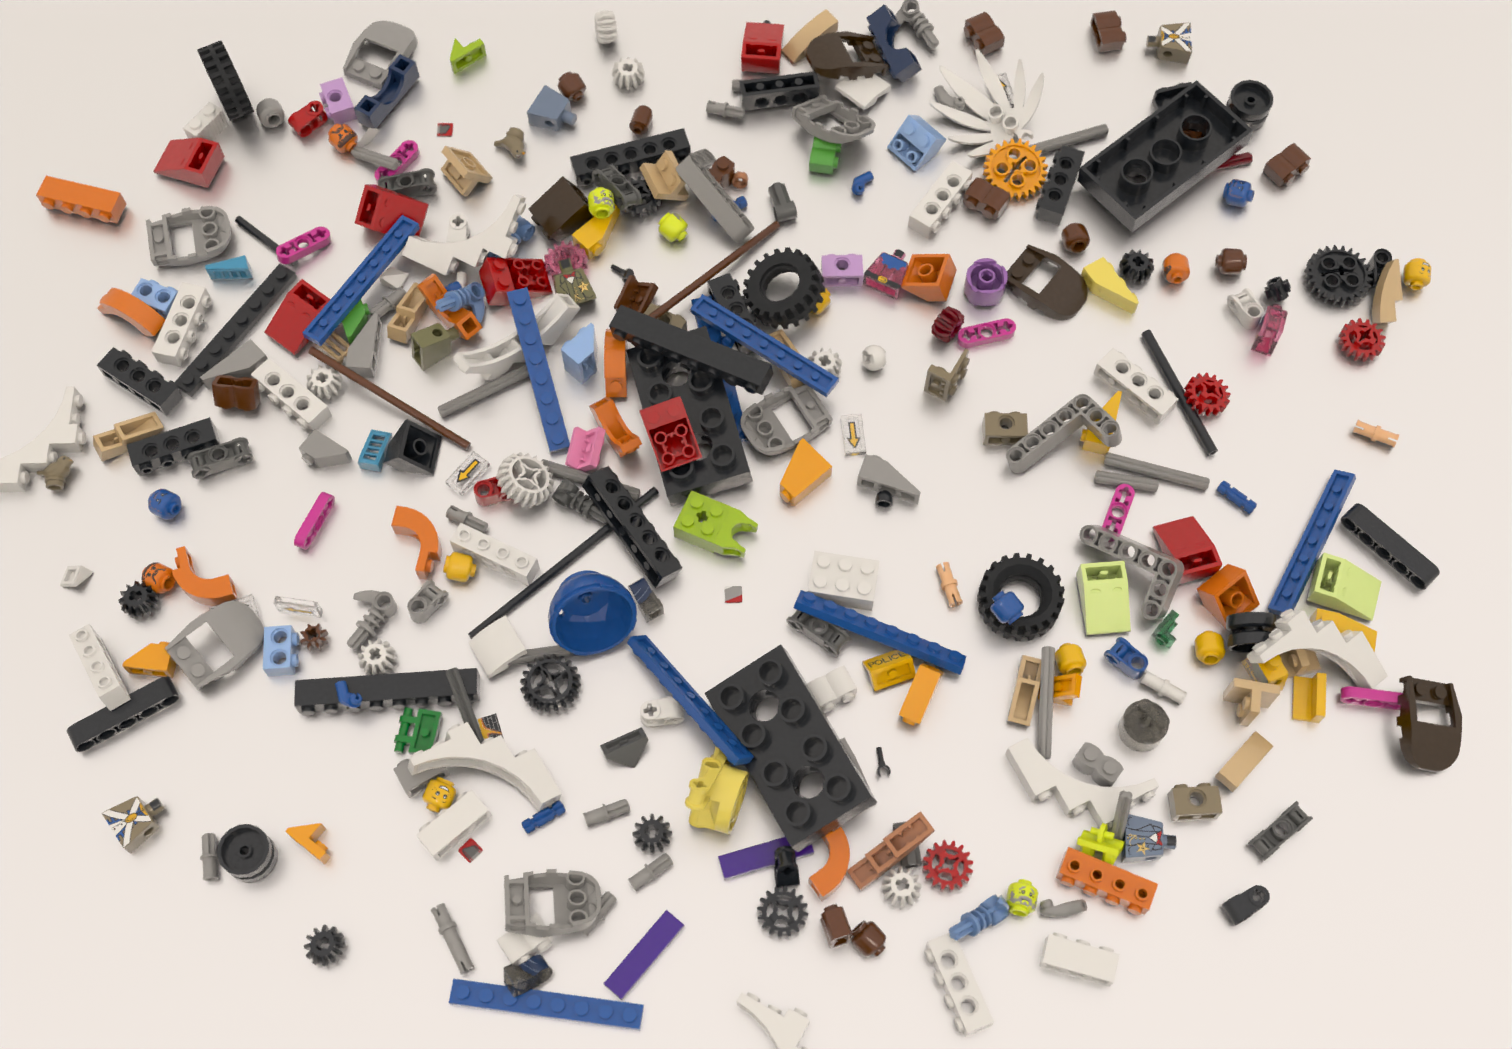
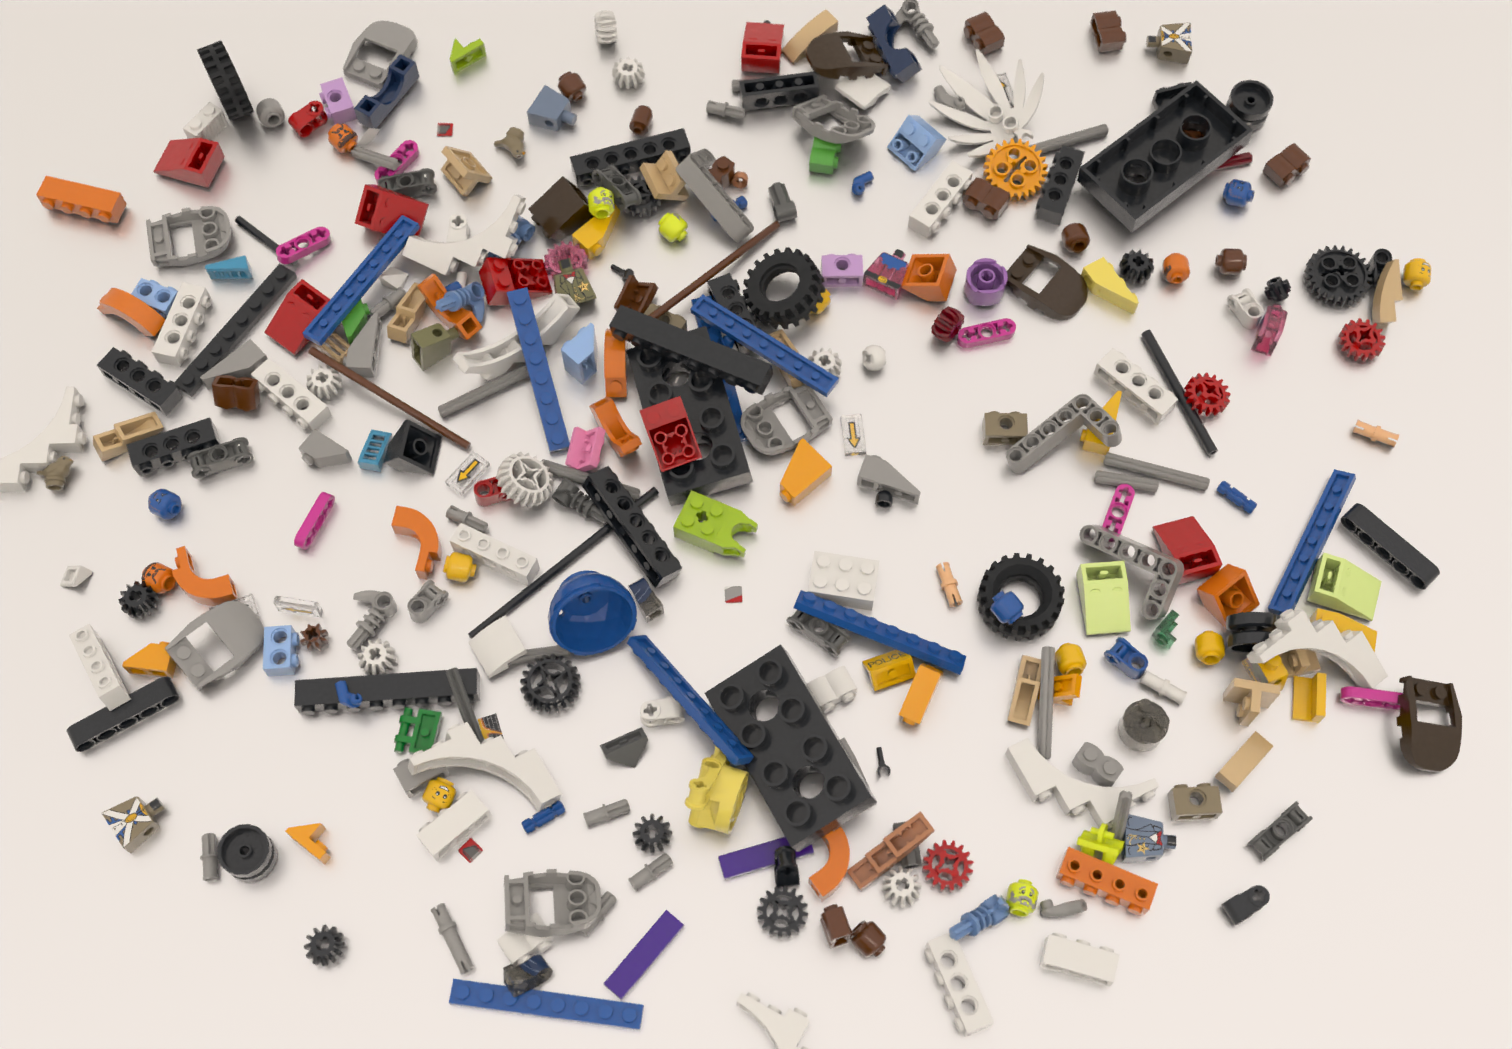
(942, 383): dark tan bracket -> none

